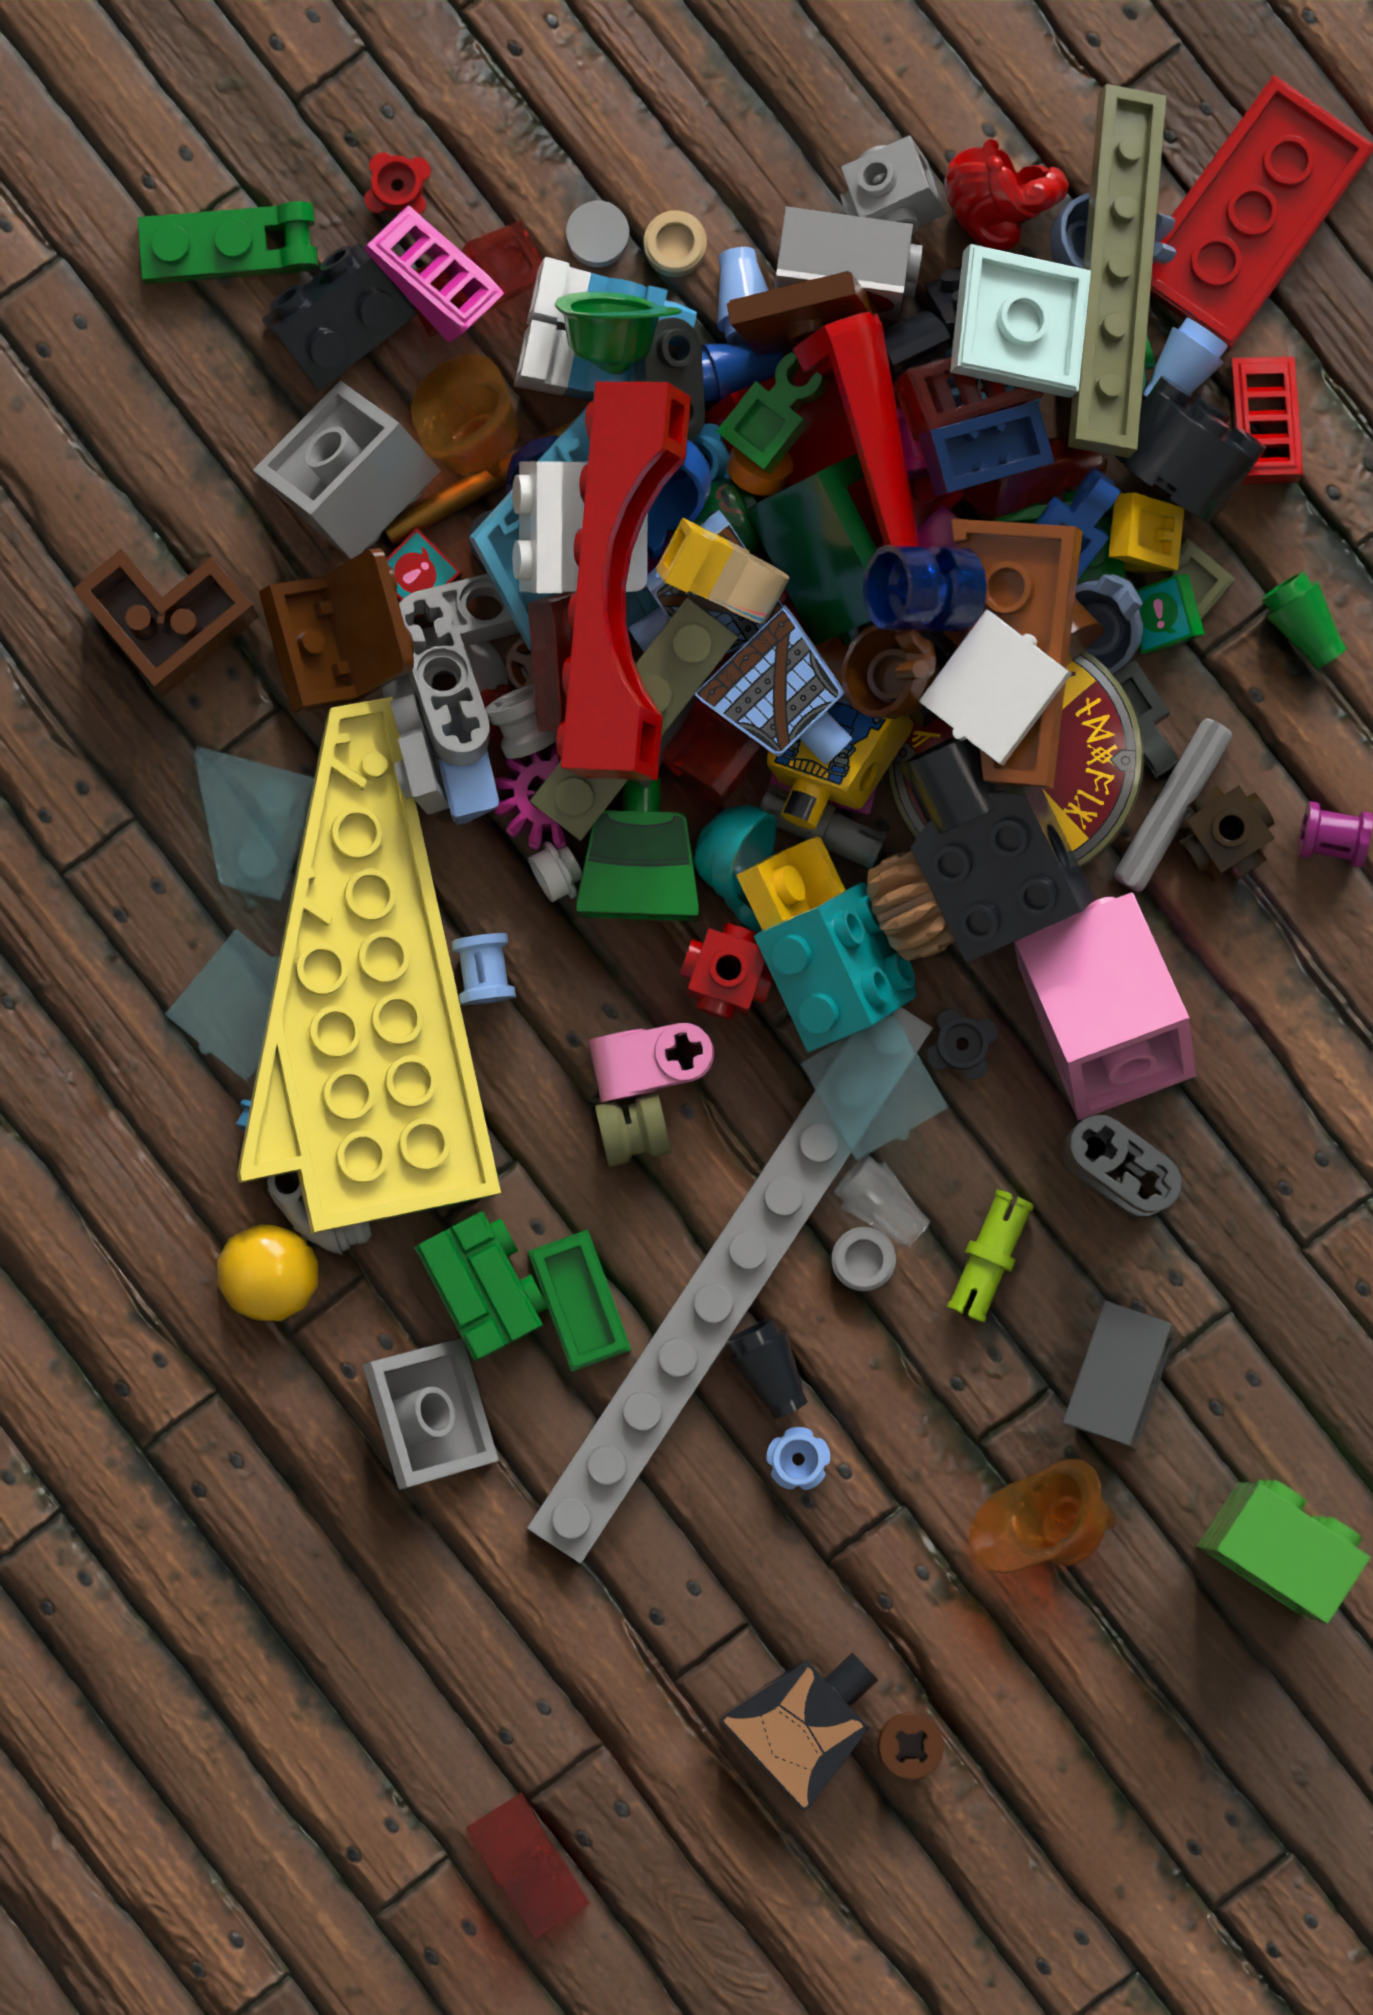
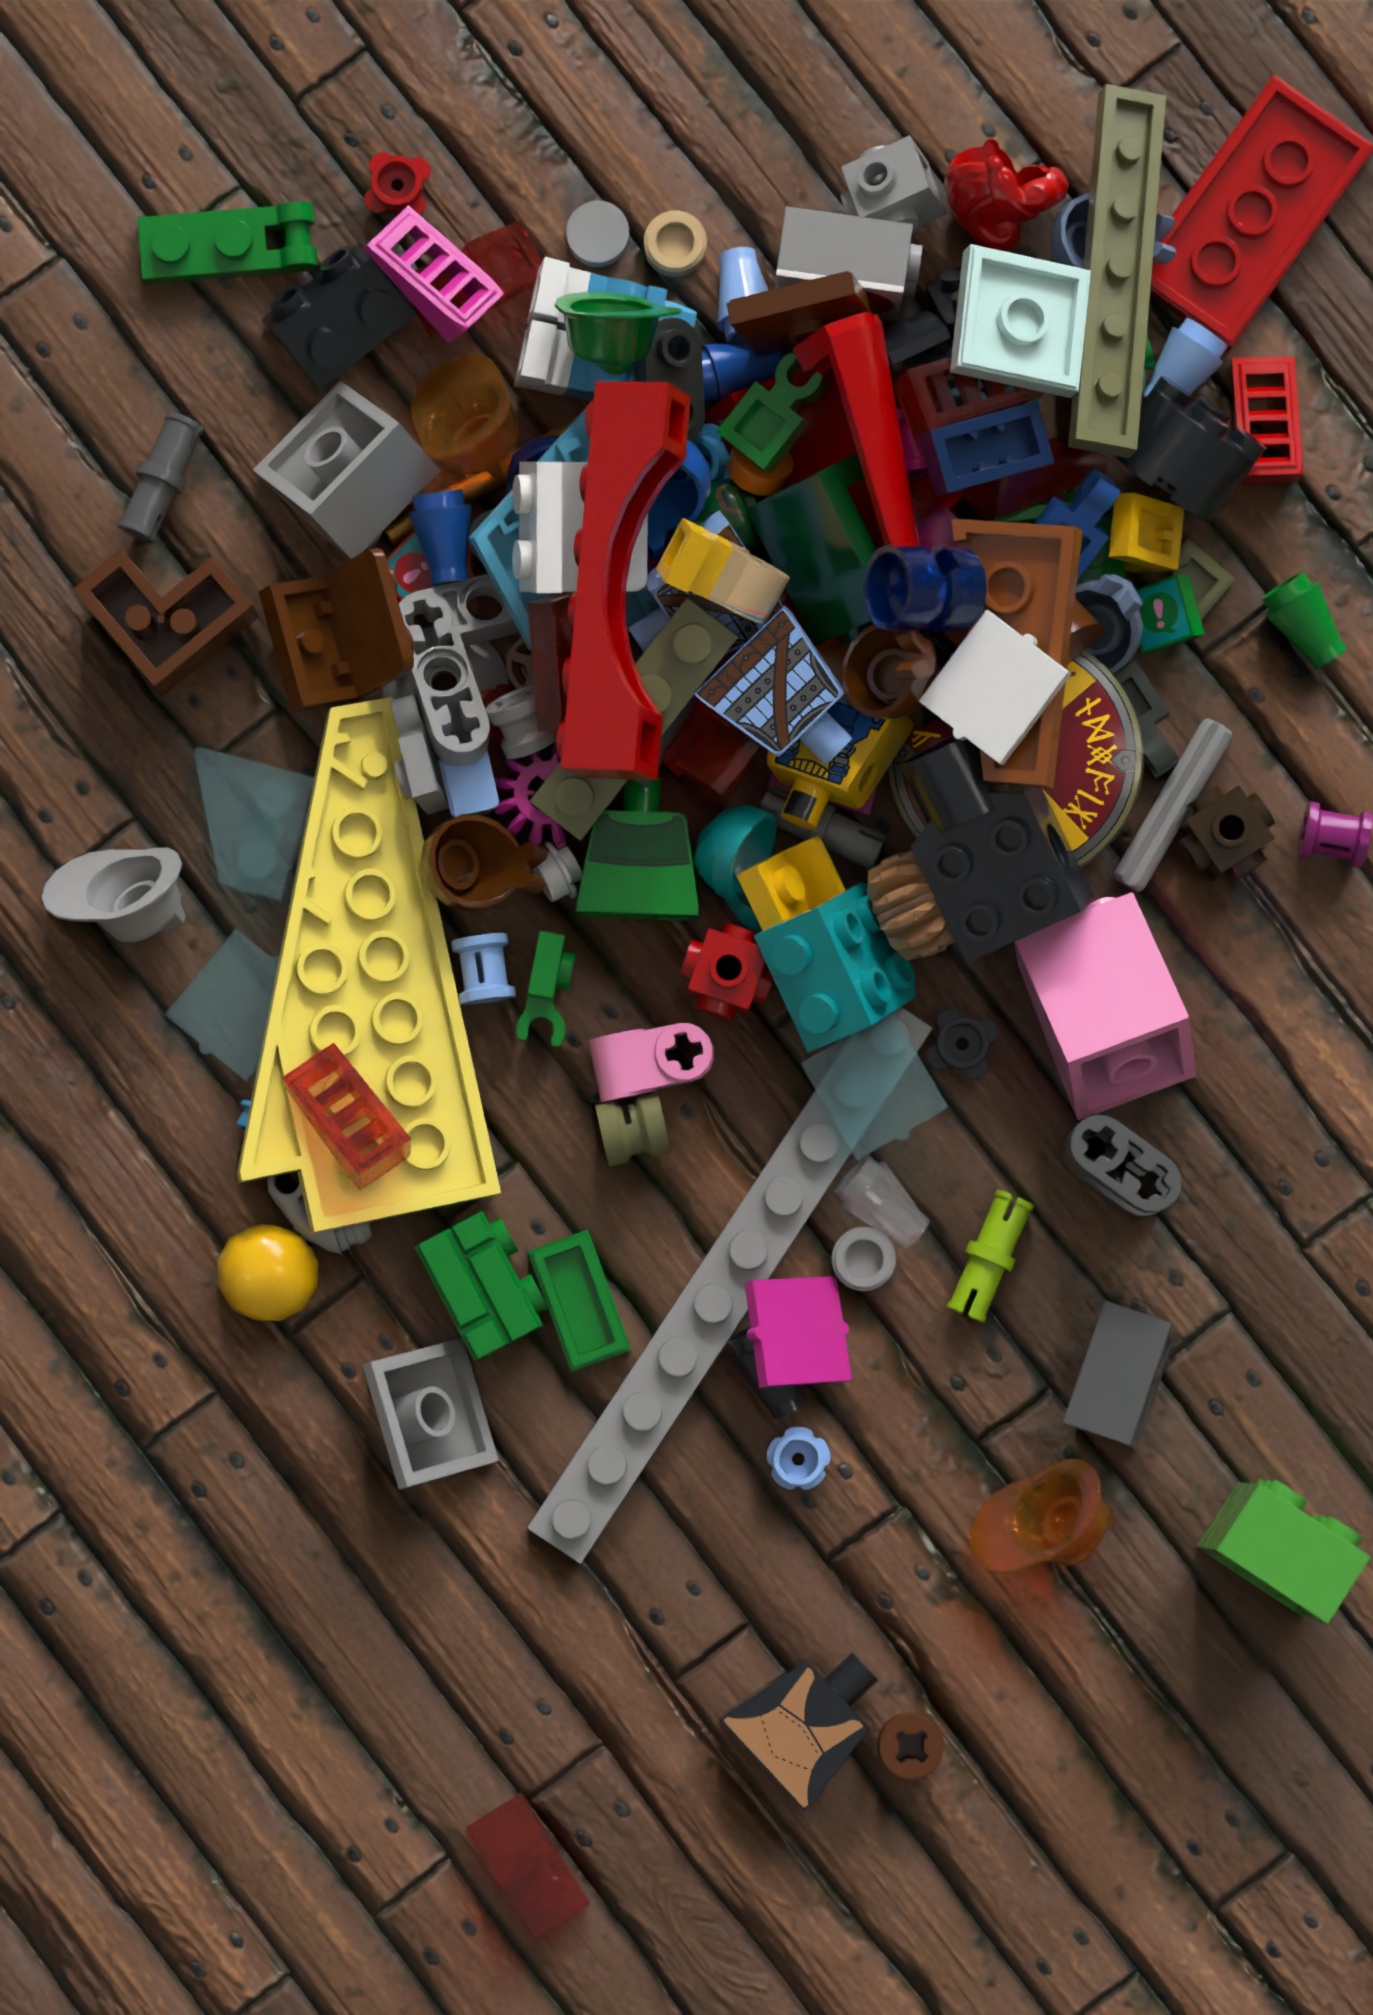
(120, 890): none -> light grey piece
(160, 477): none -> dark grey pin
(345, 1150): none -> clear red slope
(443, 533): none -> blue cone
(478, 863): none -> reddish brown piece
(550, 972): none -> green plate
(797, 1331): none -> dark pink piece

